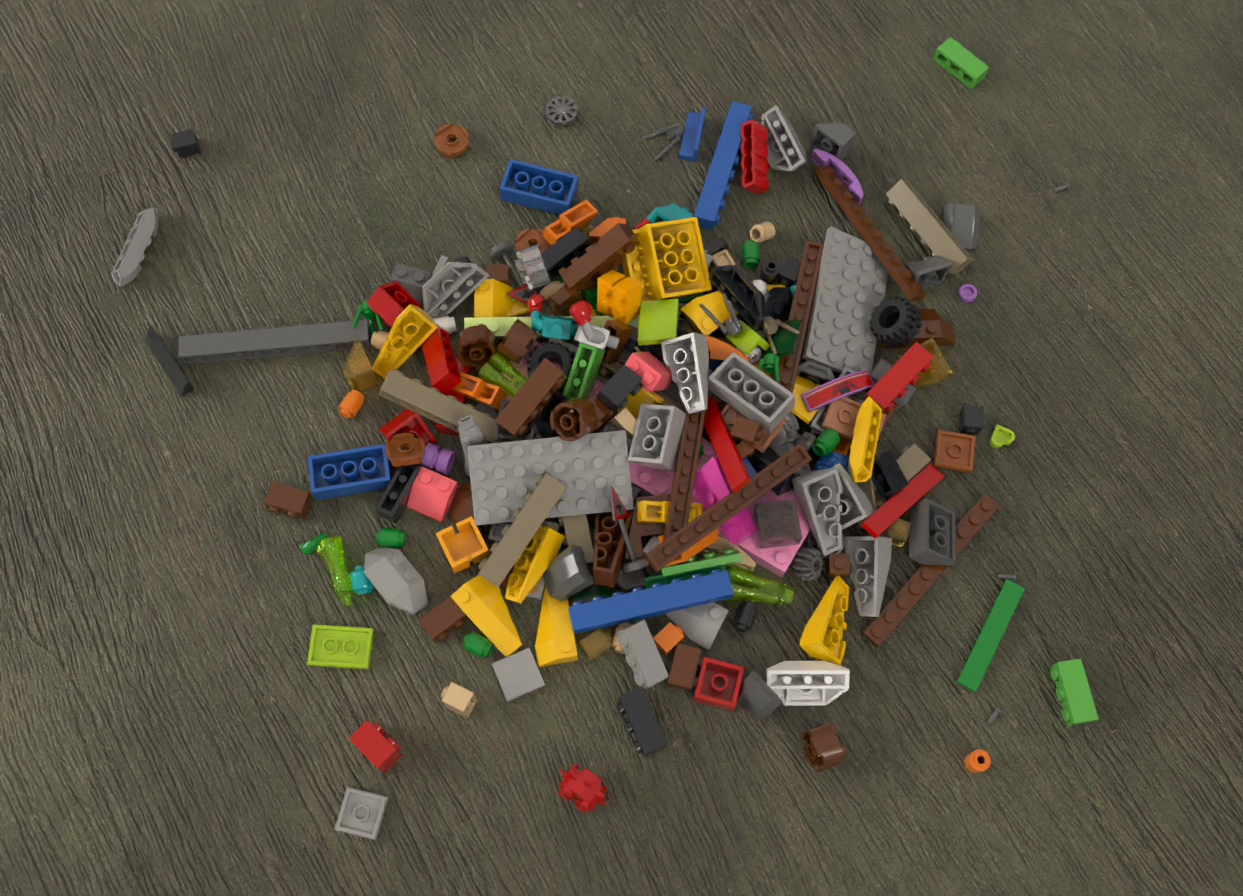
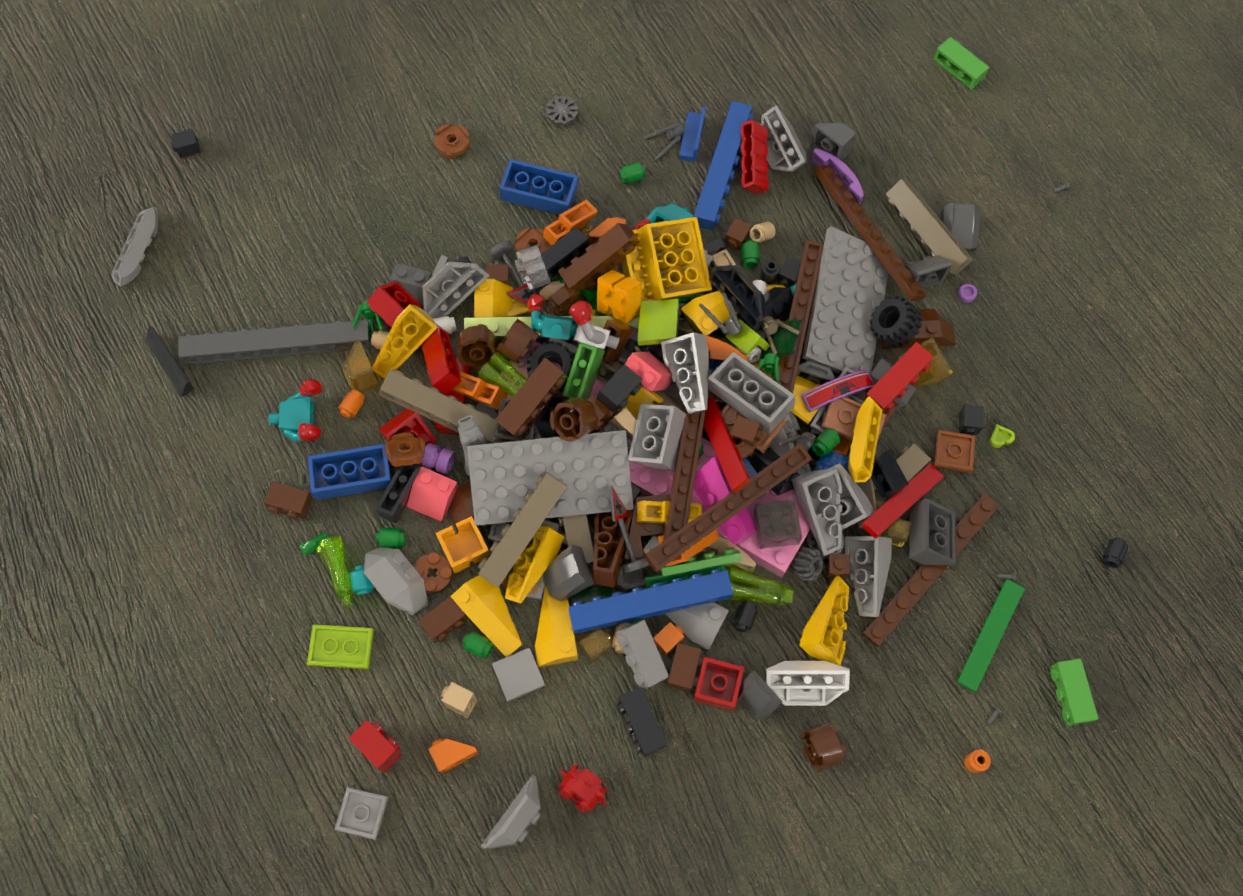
(297, 413): none -> teal torso
(444, 573): none -> dark orange plate
(450, 753): none -> orange slope
(517, 818): none -> light grey wedge
(632, 173): none -> green brick
(737, 234): none -> reddish brown brick
(1115, 552): none -> black brick

